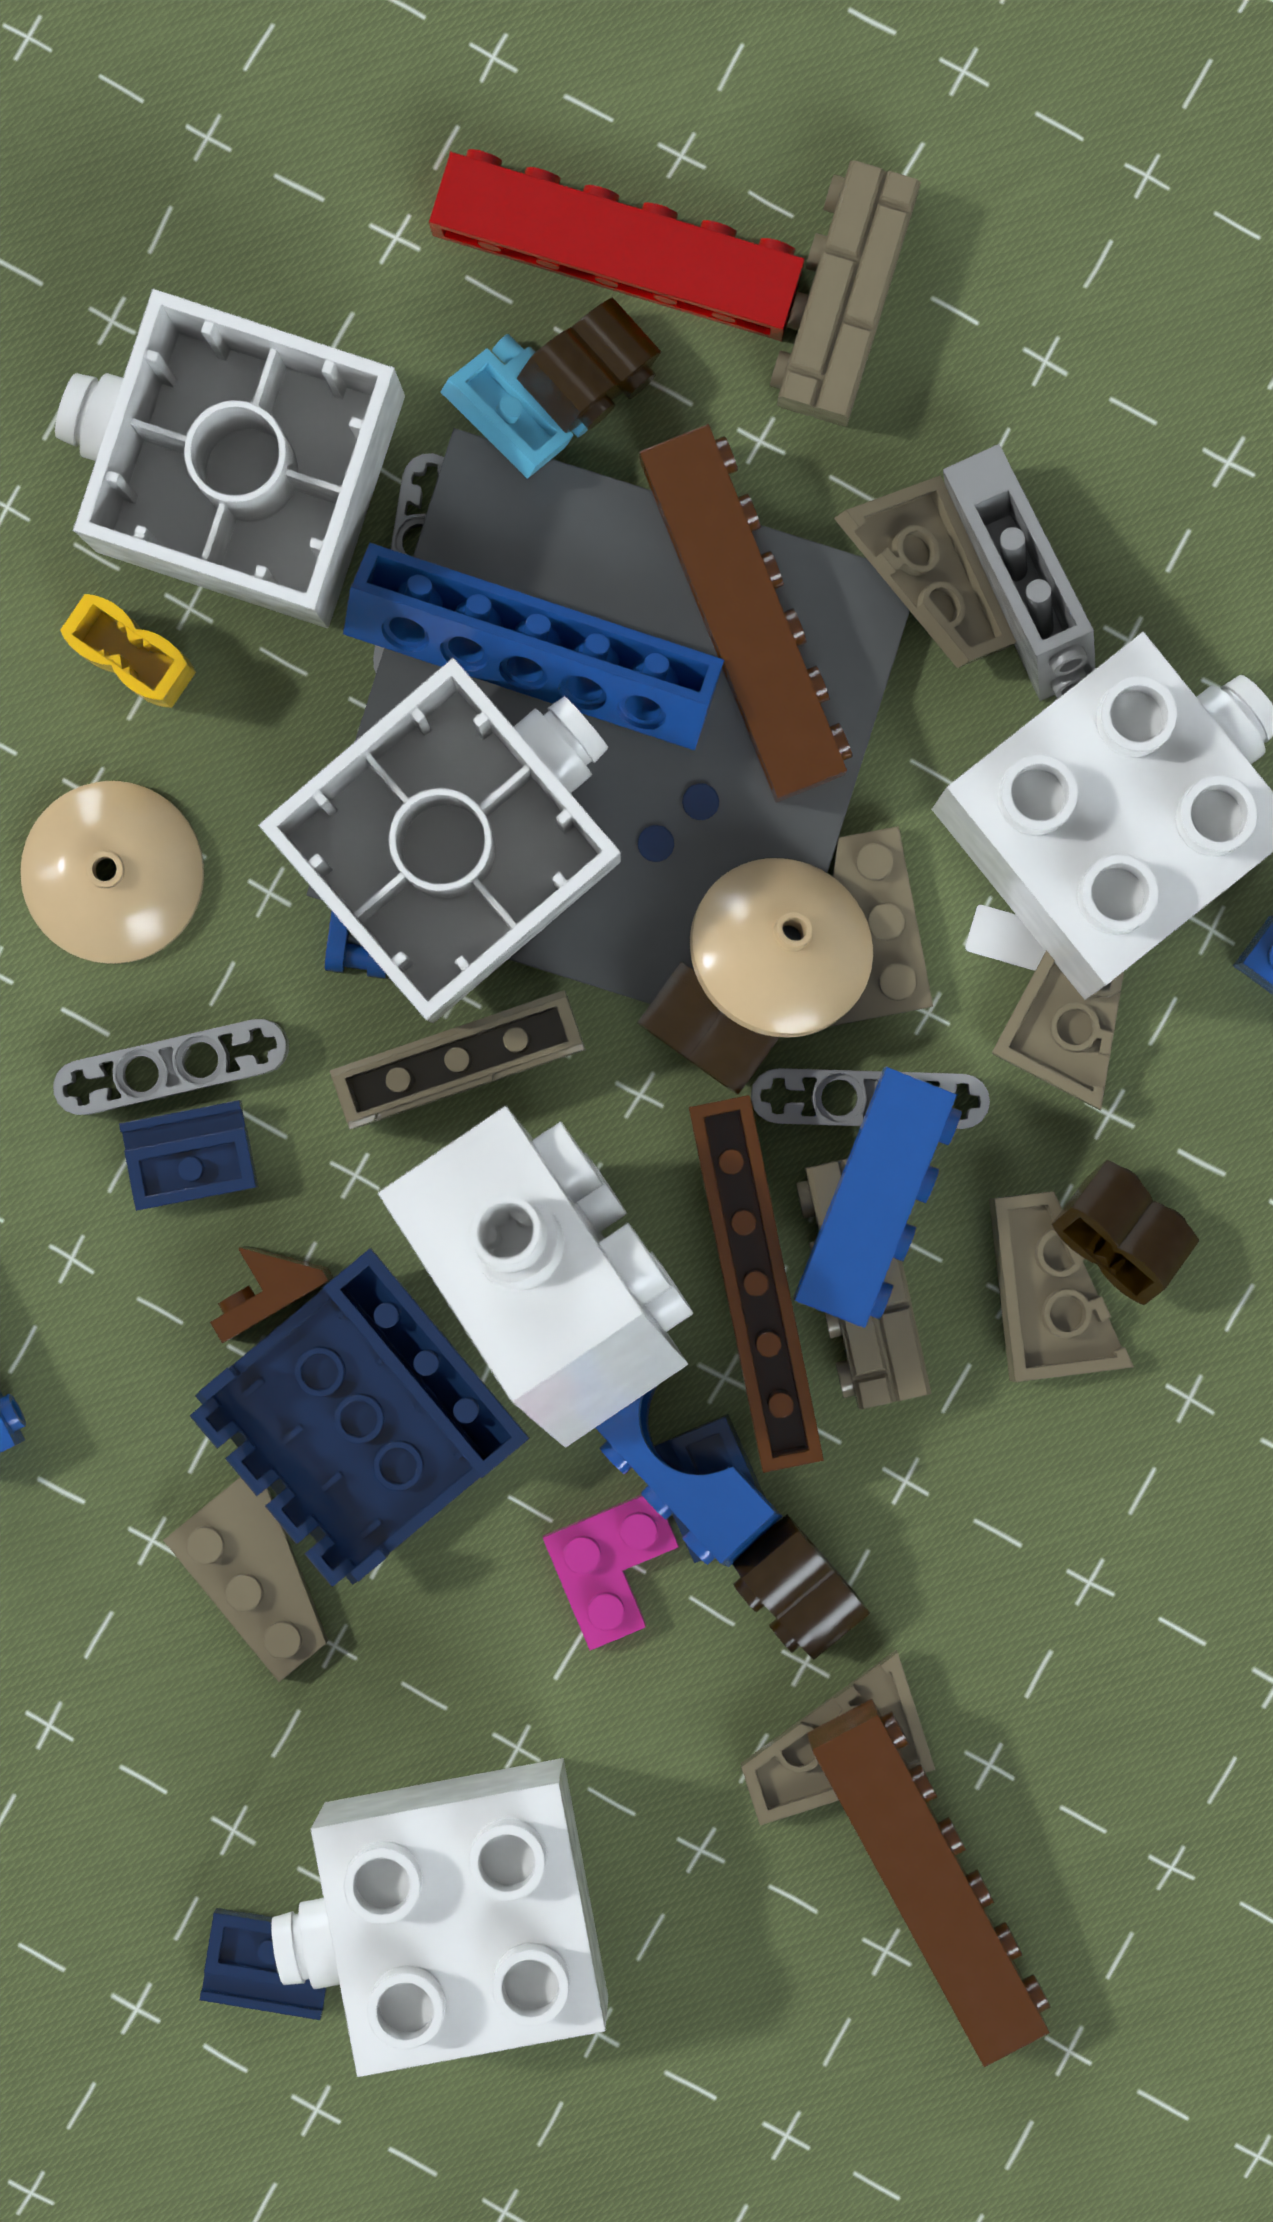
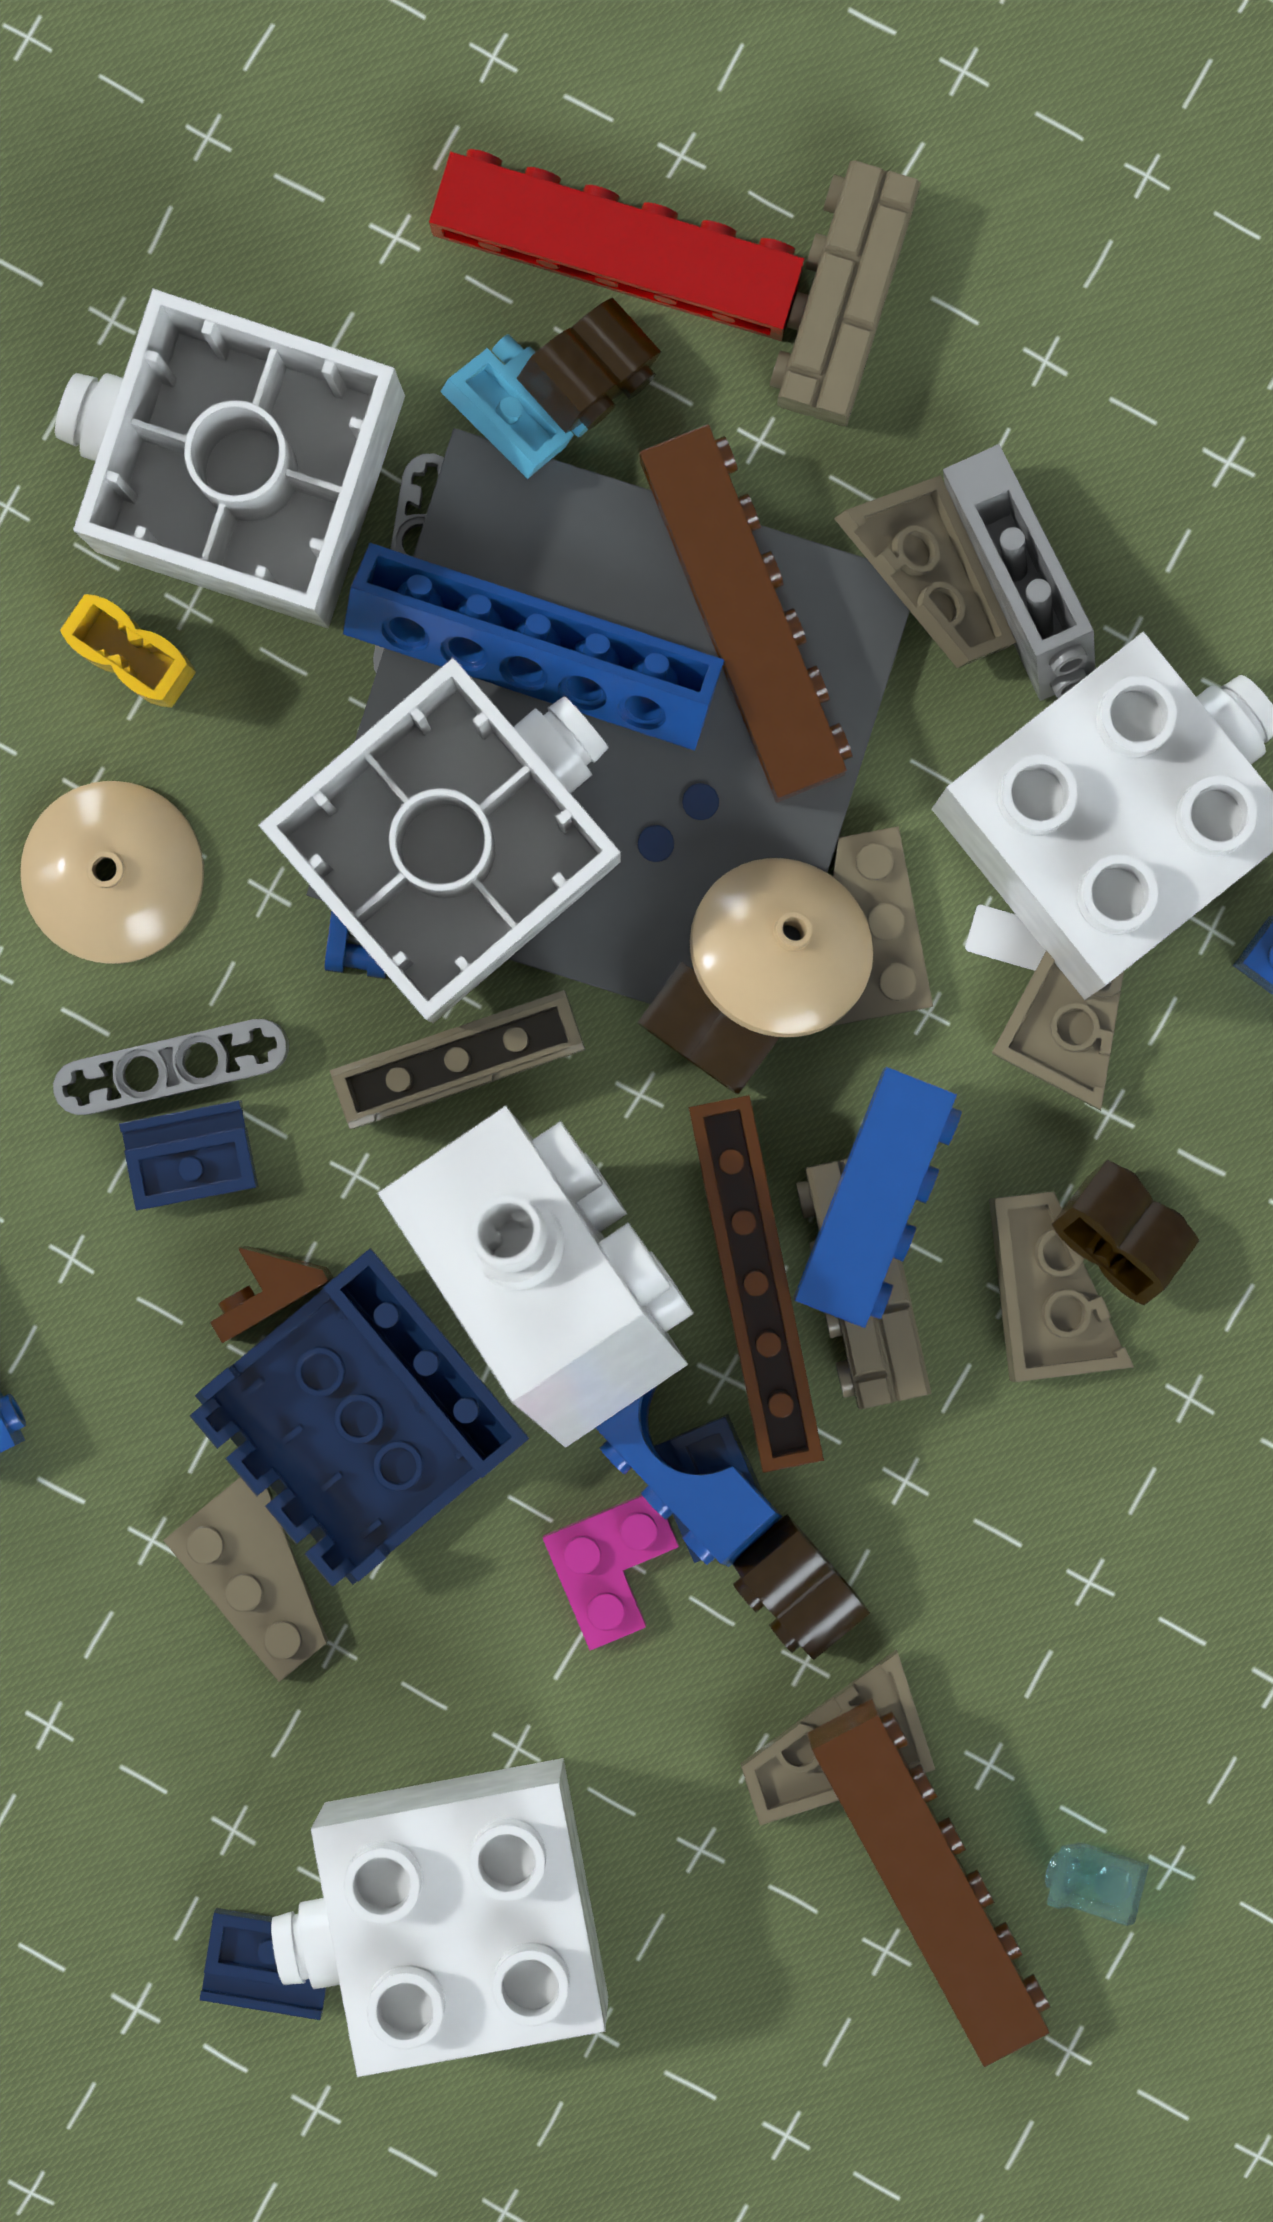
(864, 1084): light grey beam -> none
(1096, 1882): none -> clear light blue bracket

